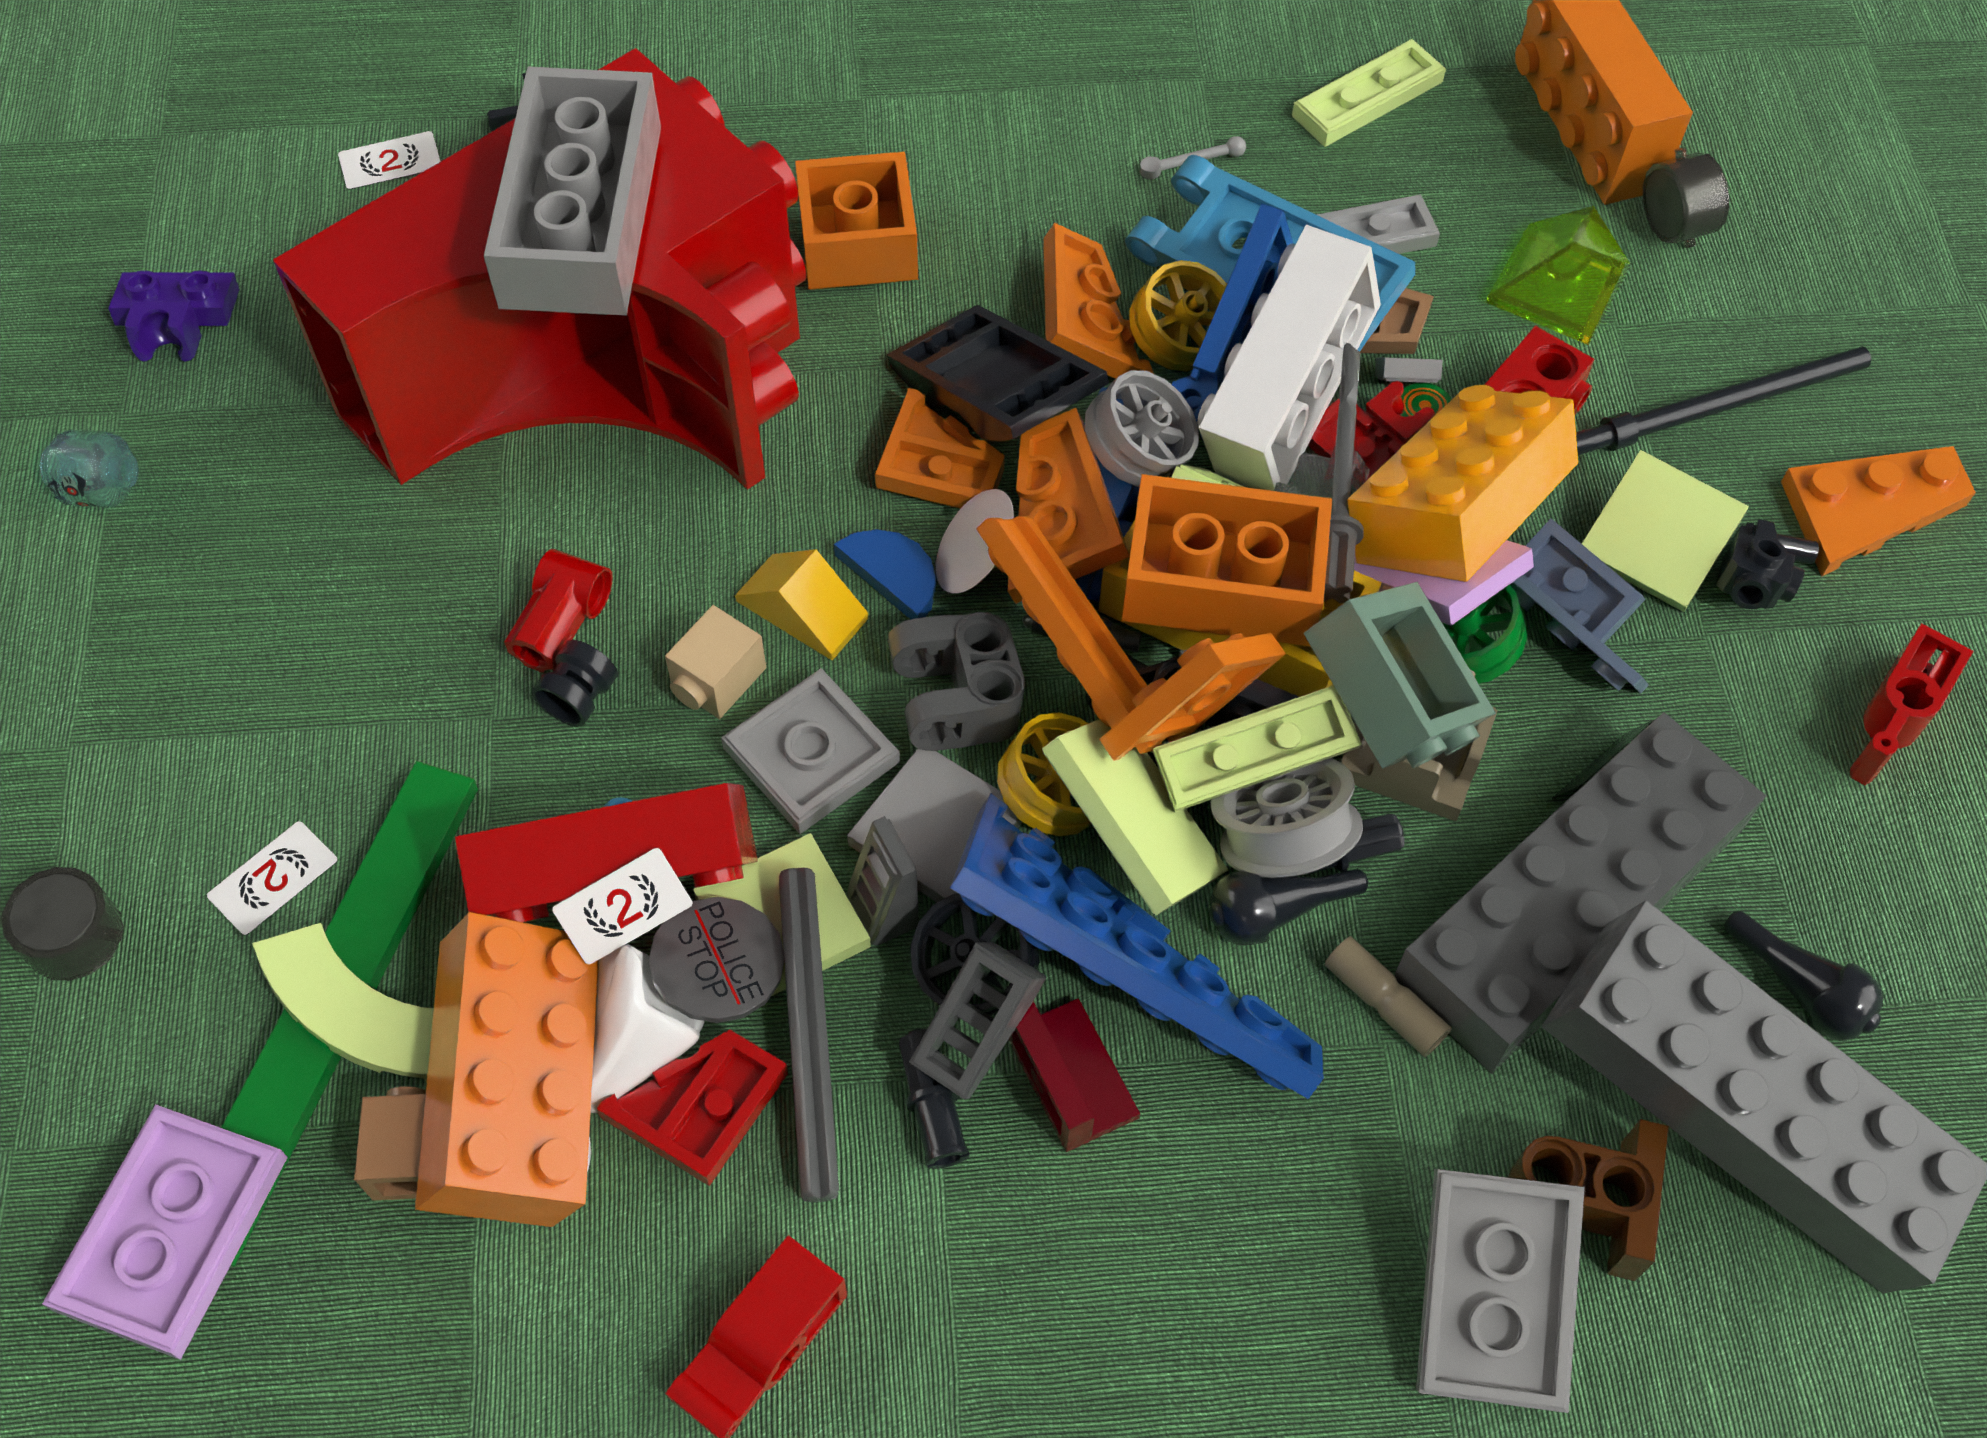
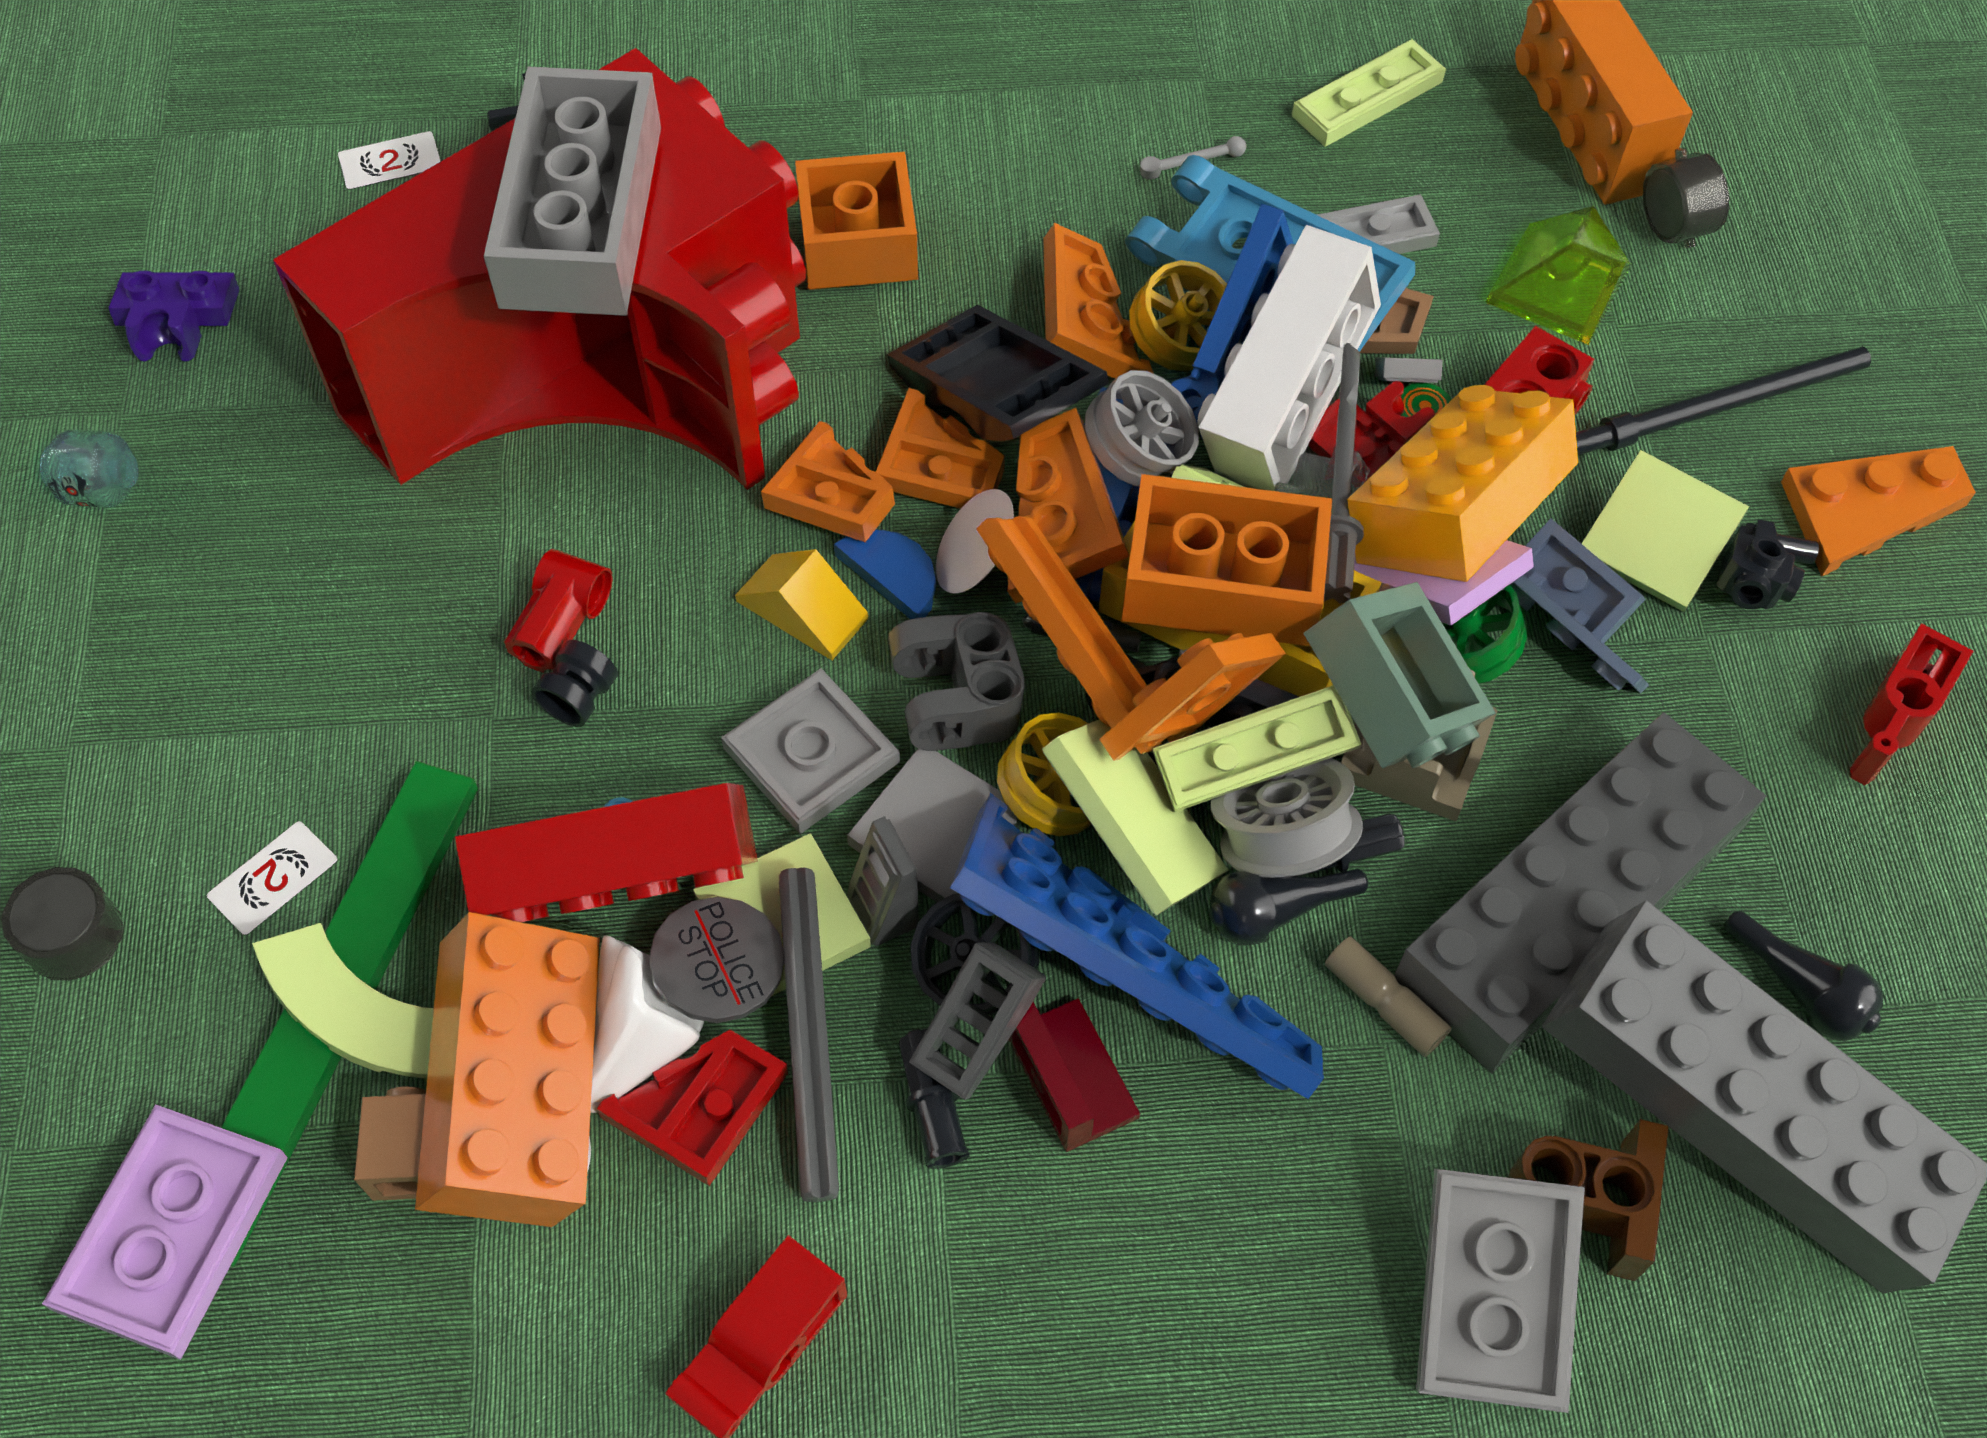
(622, 906): white sticker -> none
(715, 662): tan brick -> none
(829, 487): none -> orange wing
(1602, 759): black sticker -> none

